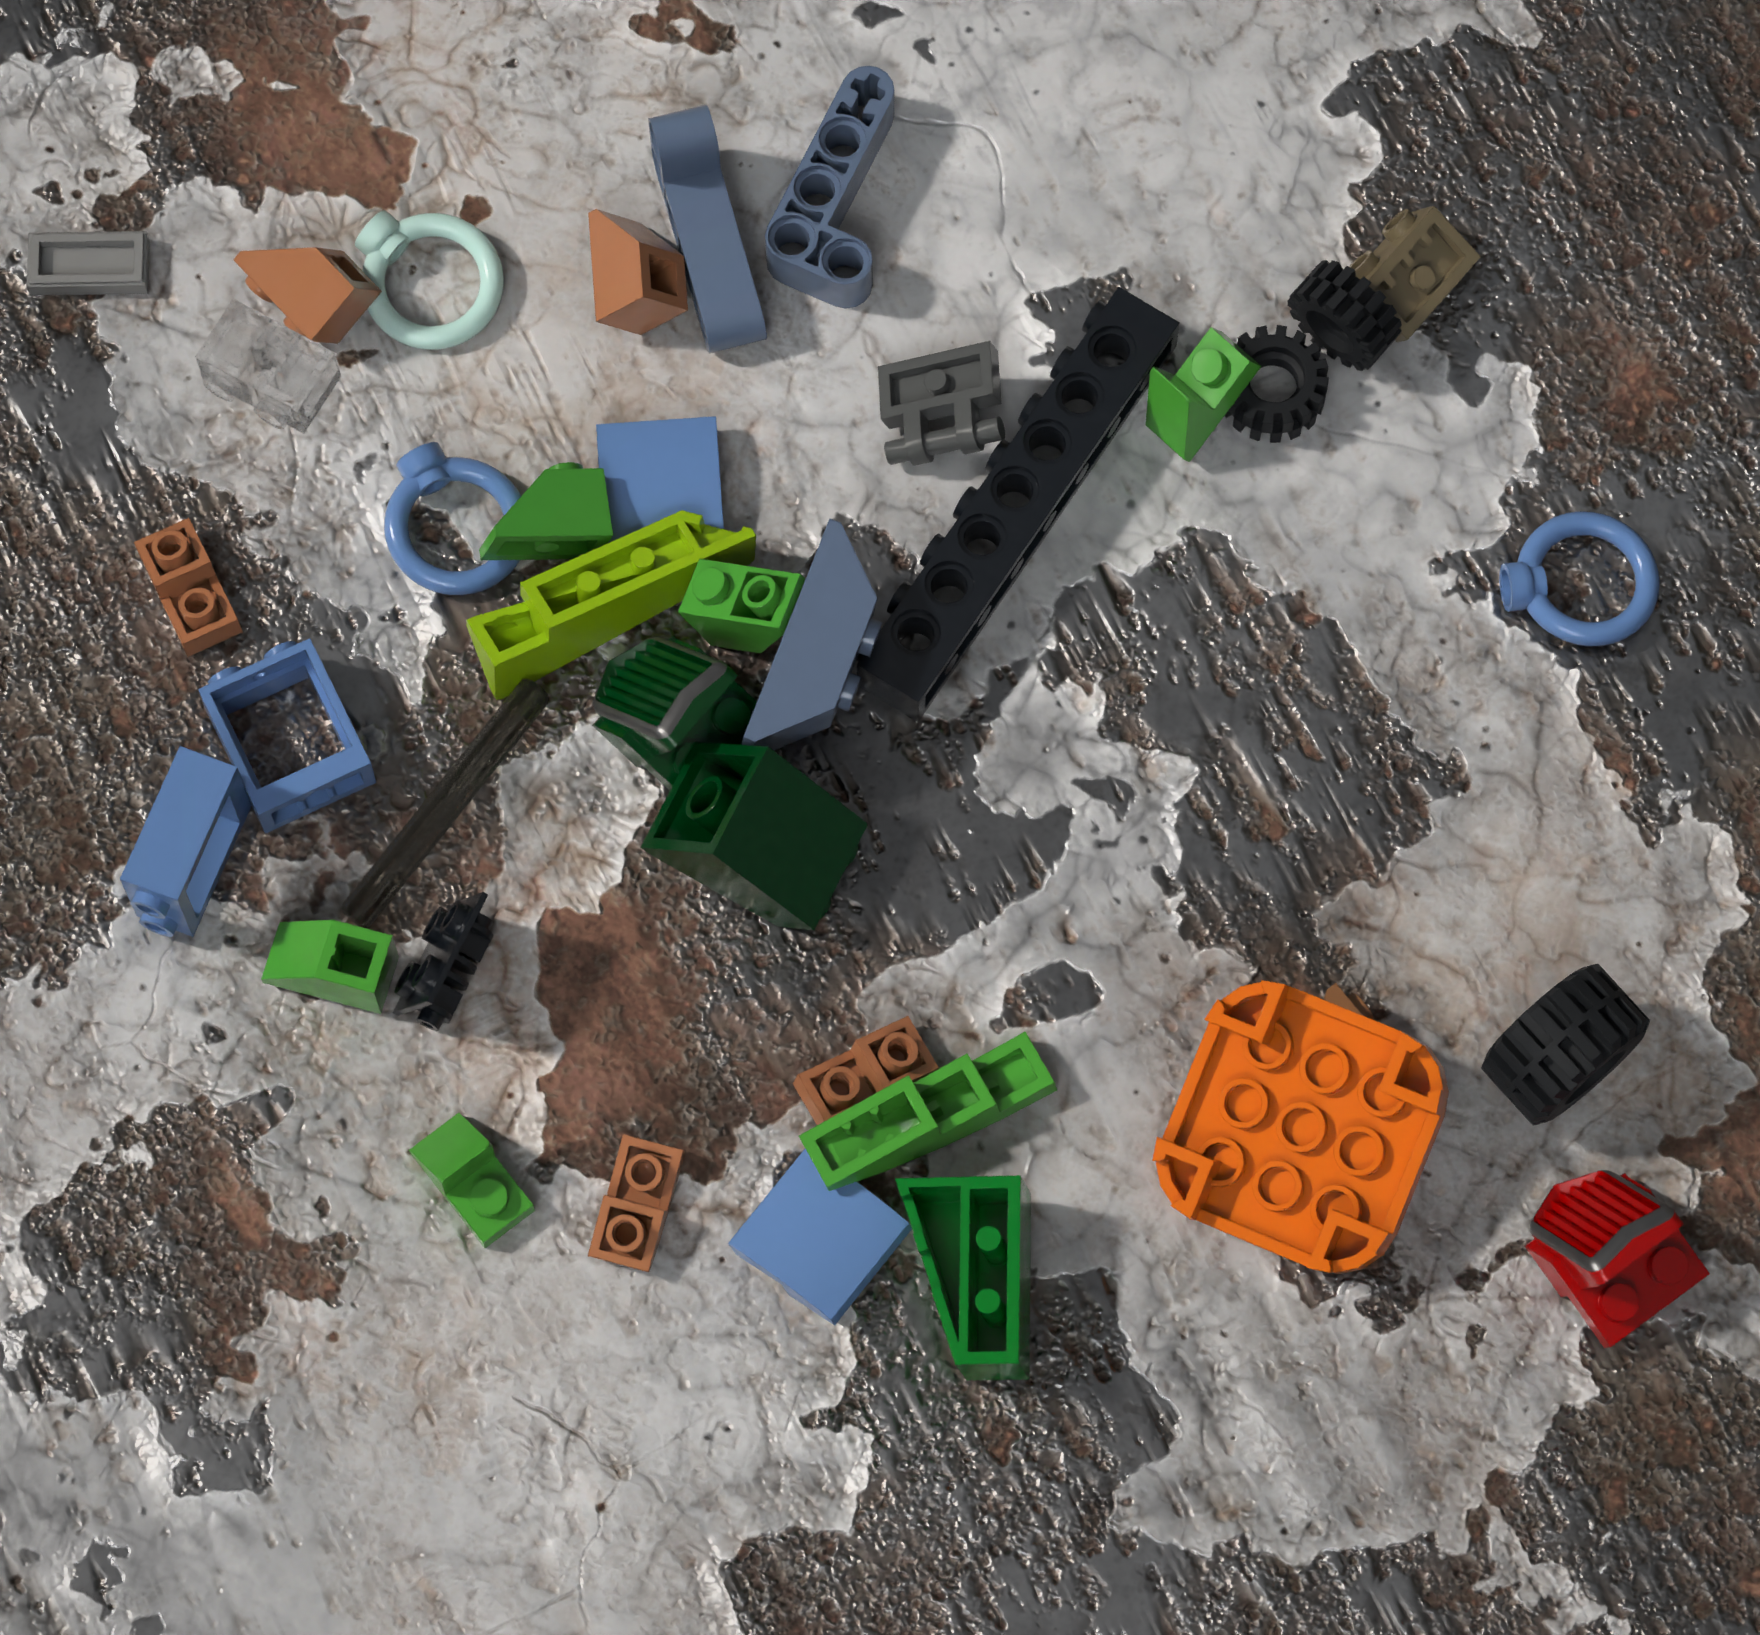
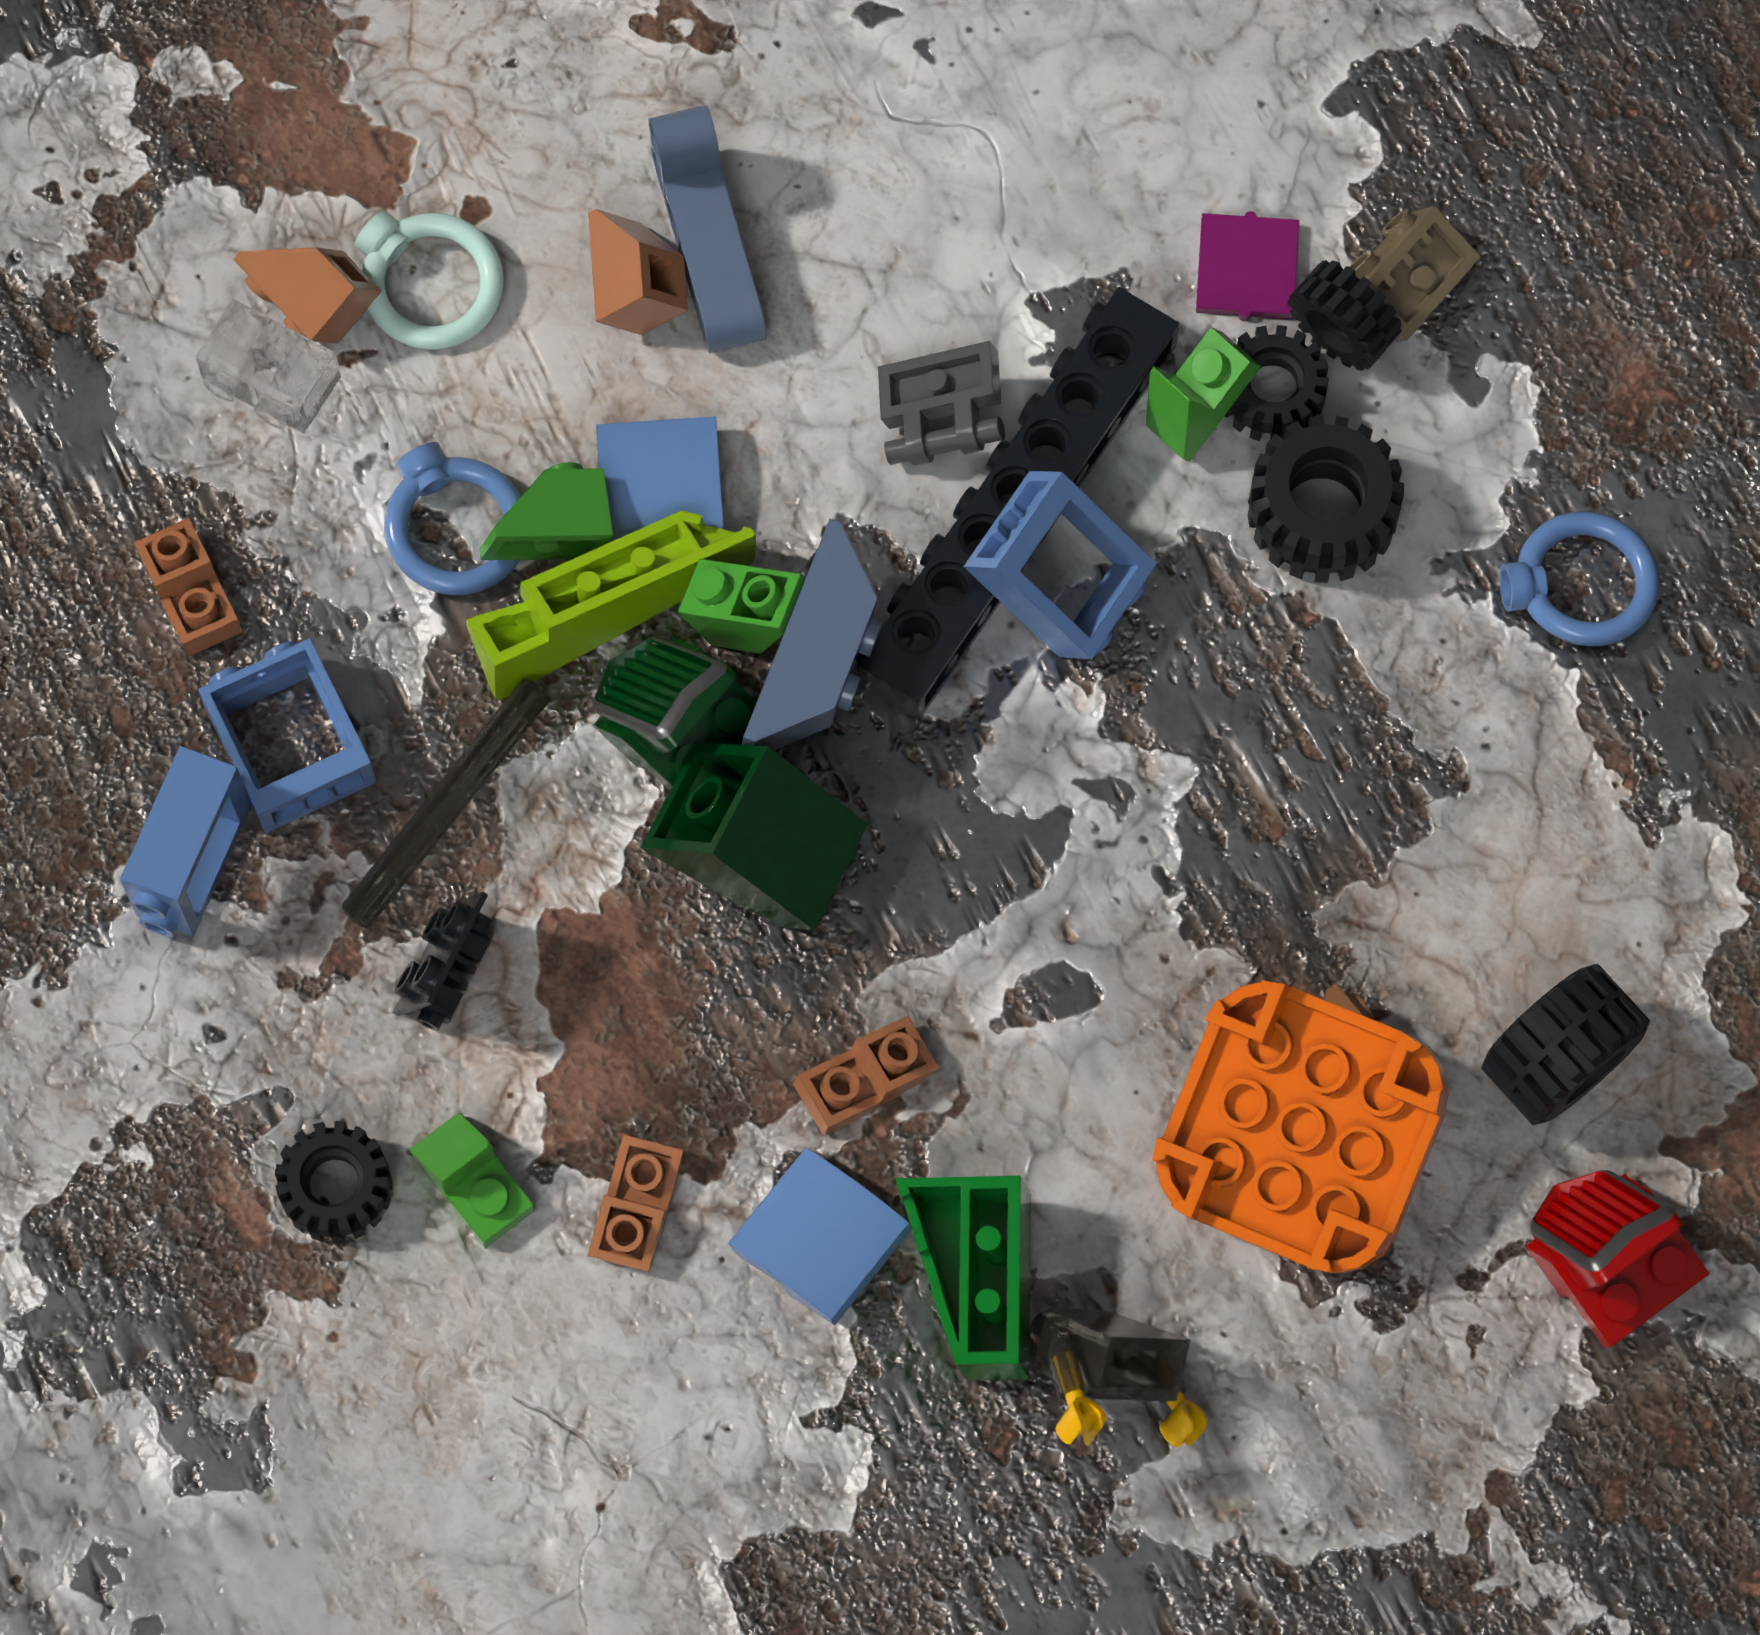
(88, 263): light grey tile -> none
(326, 1145): none -> black tyre
(333, 962): bright green slope -> none
(839, 180): sand blue beam -> none
(927, 1114): bright green slope -> none
(1016, 536): none -> medium blue window
(1113, 1360): none -> clear smoke torso
(1246, 265): none -> magenta piece
(1336, 455): none -> black tyre

